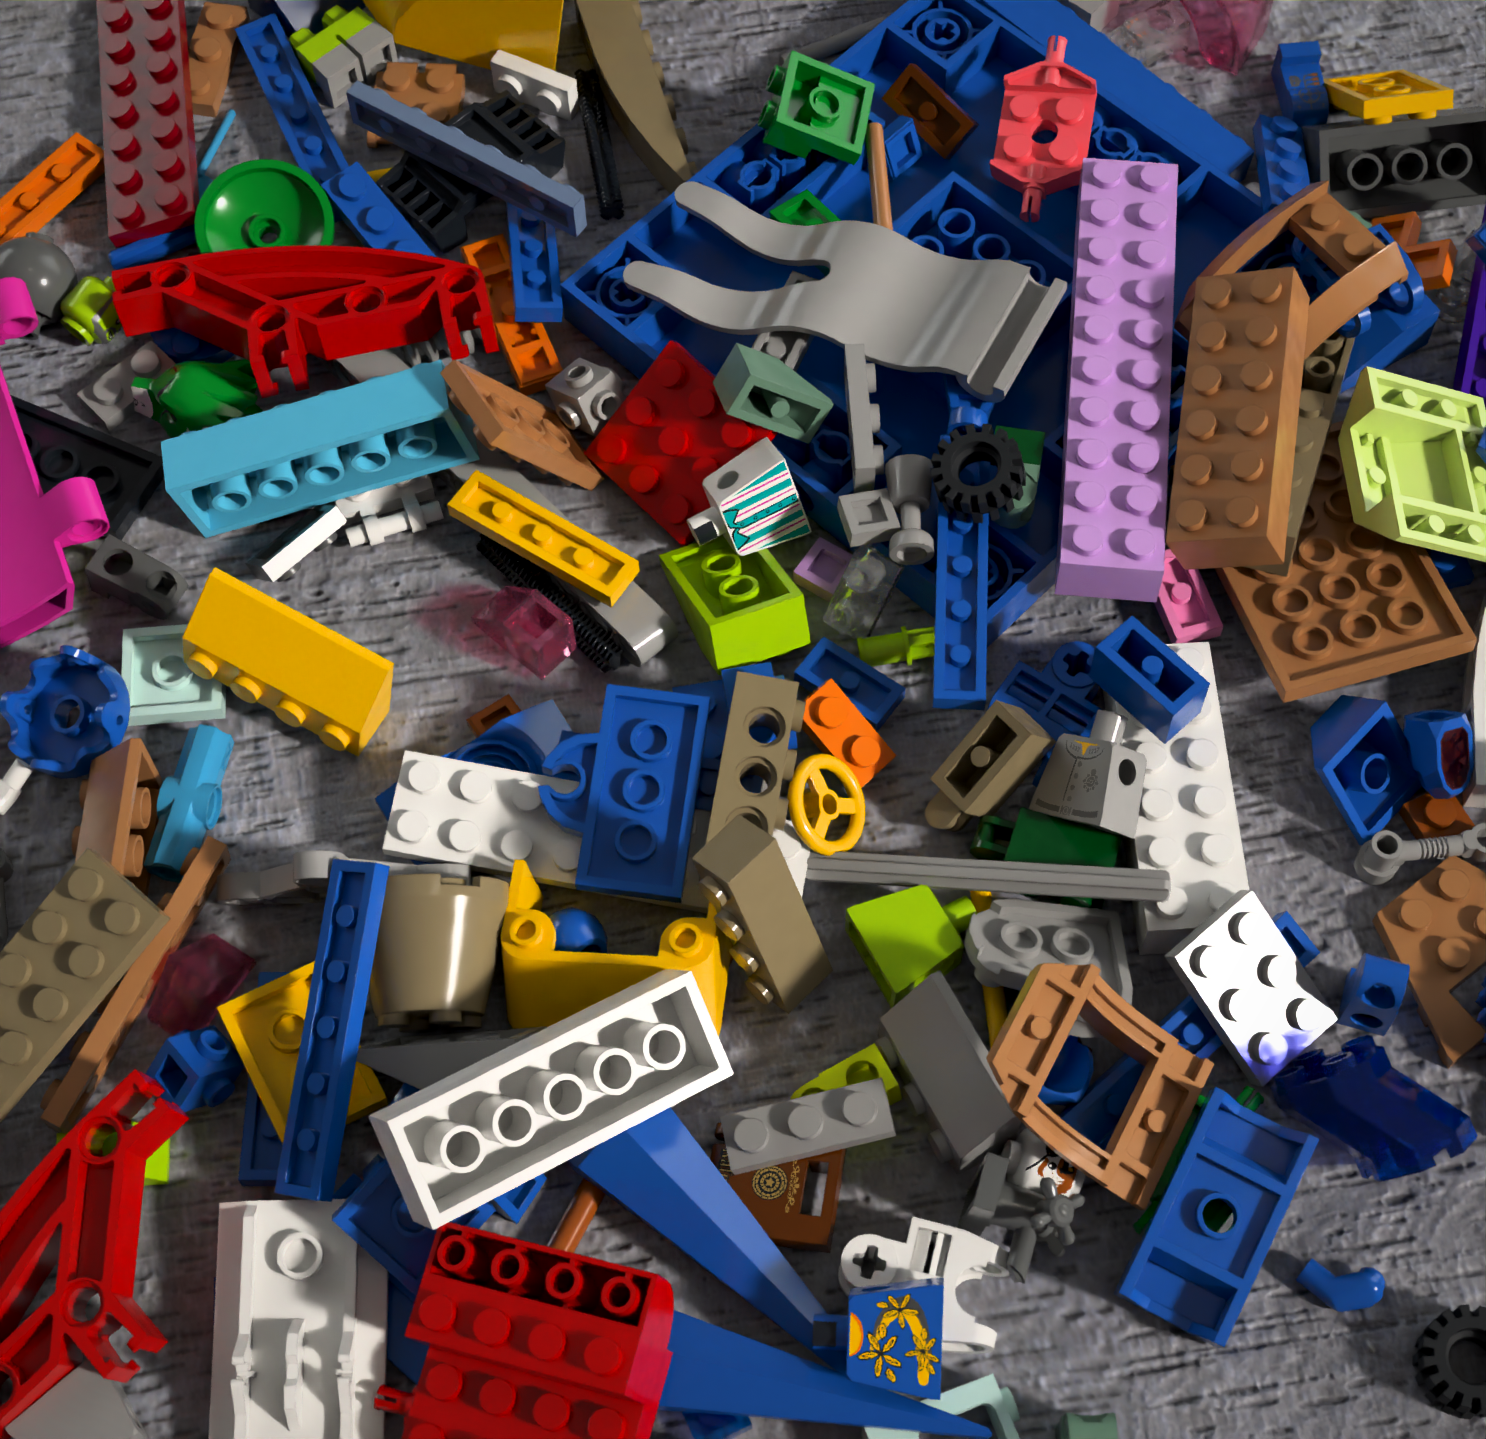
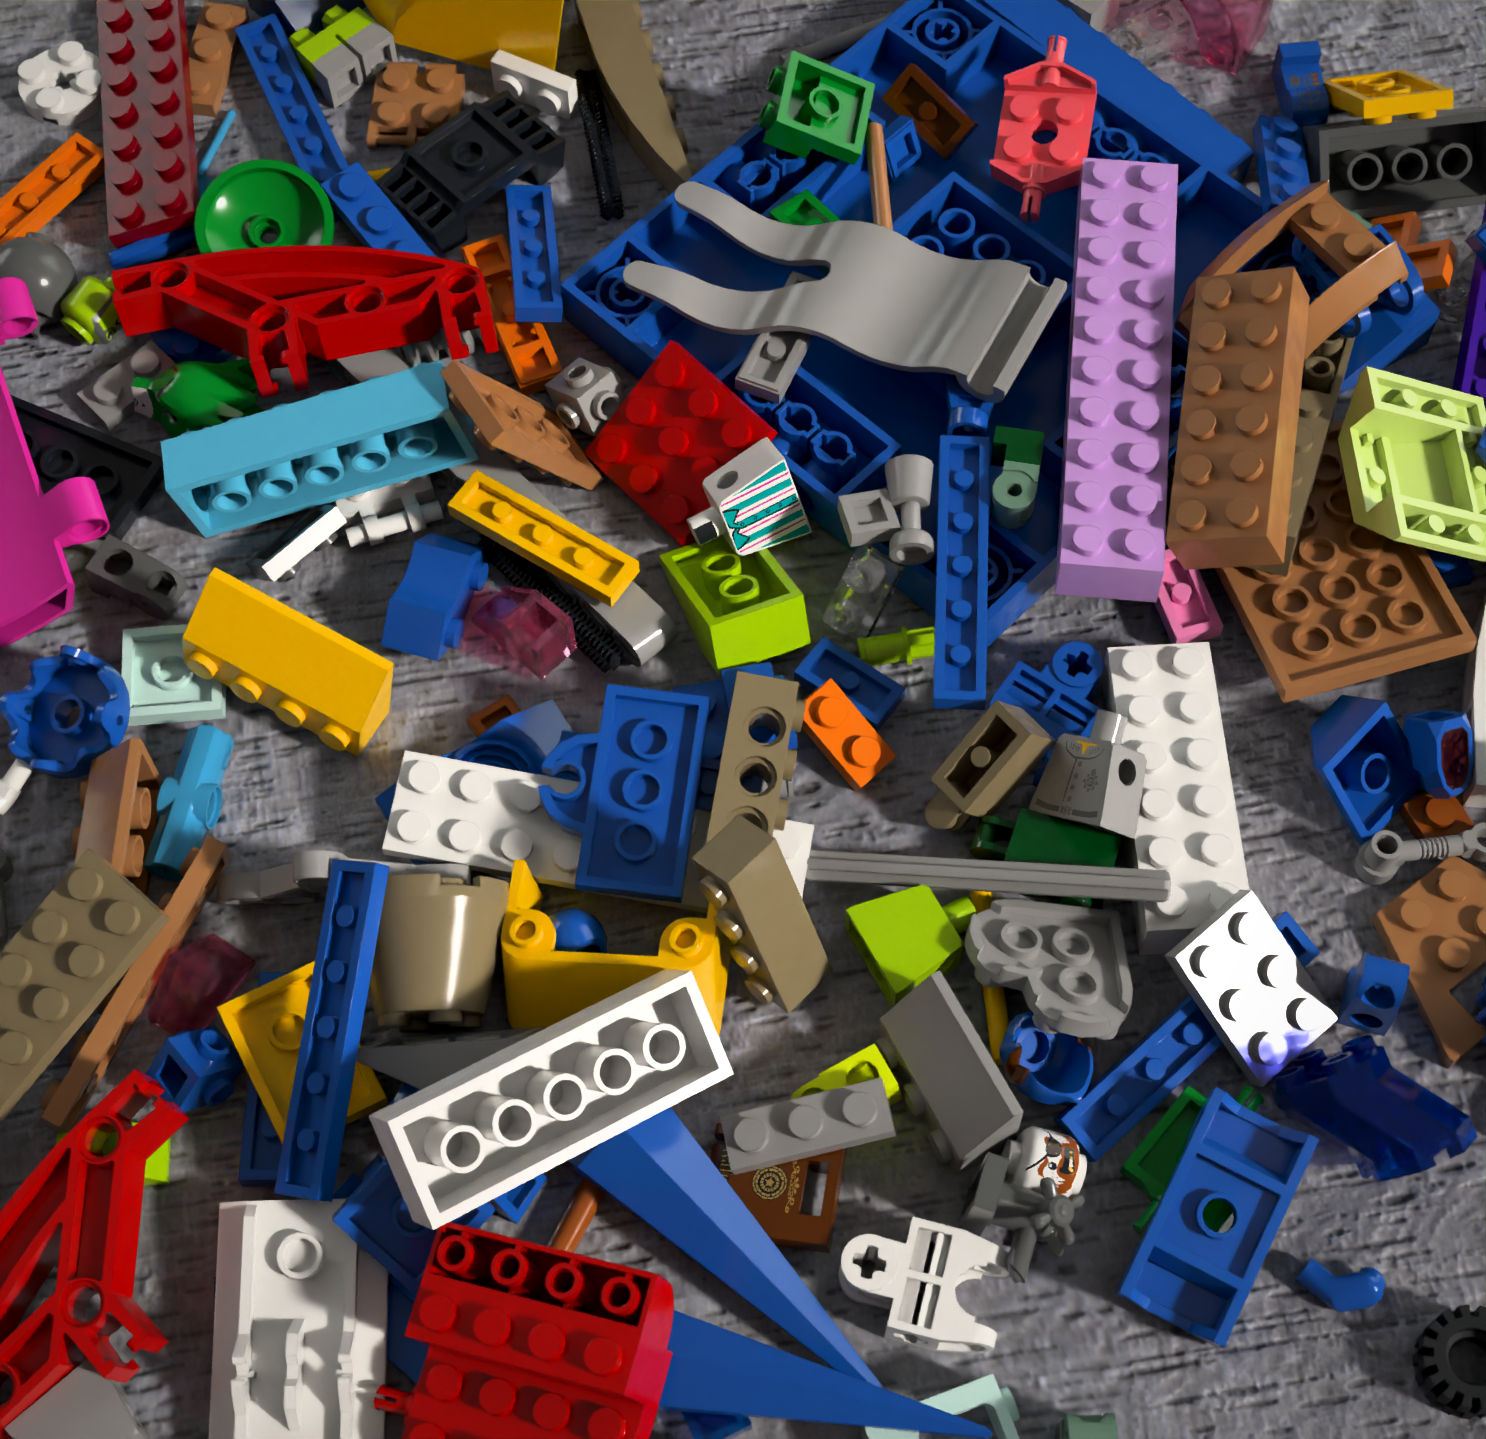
(55, 66): none -> white plate
(434, 596): none -> blue brick
(467, 158): sand blue plate -> none
(770, 394): sand green slope -> none
(821, 805): yellow piece -> none
(822, 569): lavender tile -> none
(862, 418): light grey plate -> none
(890, 1336): blue torso -> none
(970, 449): black tyre -> none
(1148, 679): blue brick -> none
(1158, 1106): medium nougat wedge -> none

